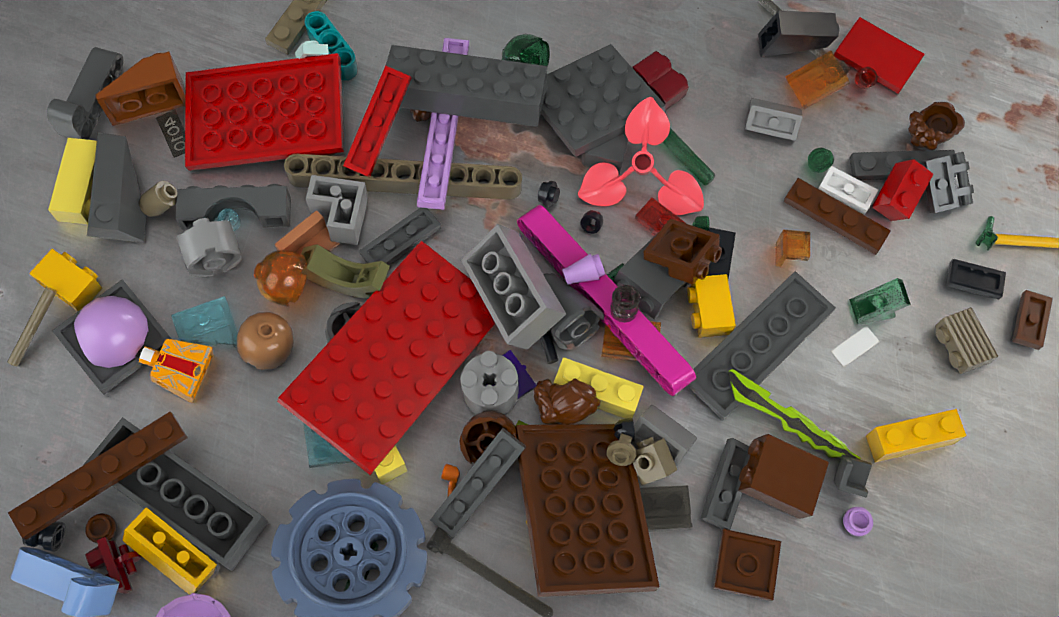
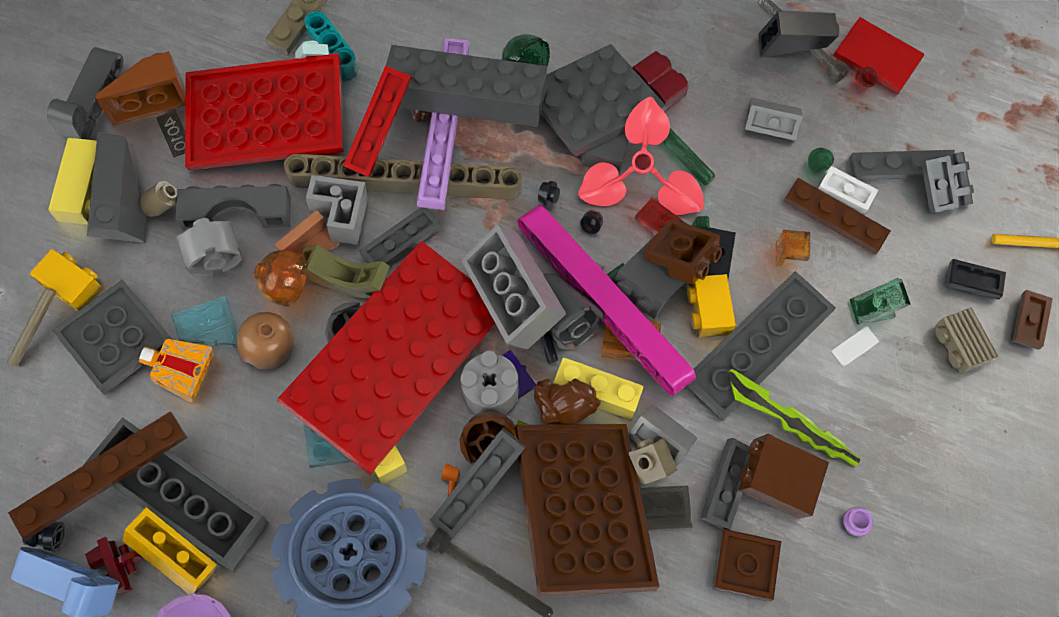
(100, 526): reddish brown plate -> none
(111, 331): lavender cylinder -> none
(233, 217): clear light blue hinge -> none
(584, 270): lavender cone -> none
(622, 451): dark tan plate -> none
(626, 309): clear smoke wheel -> none
(626, 427): black hinge -> none
(817, 79): clear orange plate -> none
(852, 475): dark grey panel -> none
(902, 190): red brick -> none
(915, 435): yellow brick -> none
(935, 125): reddish brown hair -> none
(988, 237): clear green hand -> none

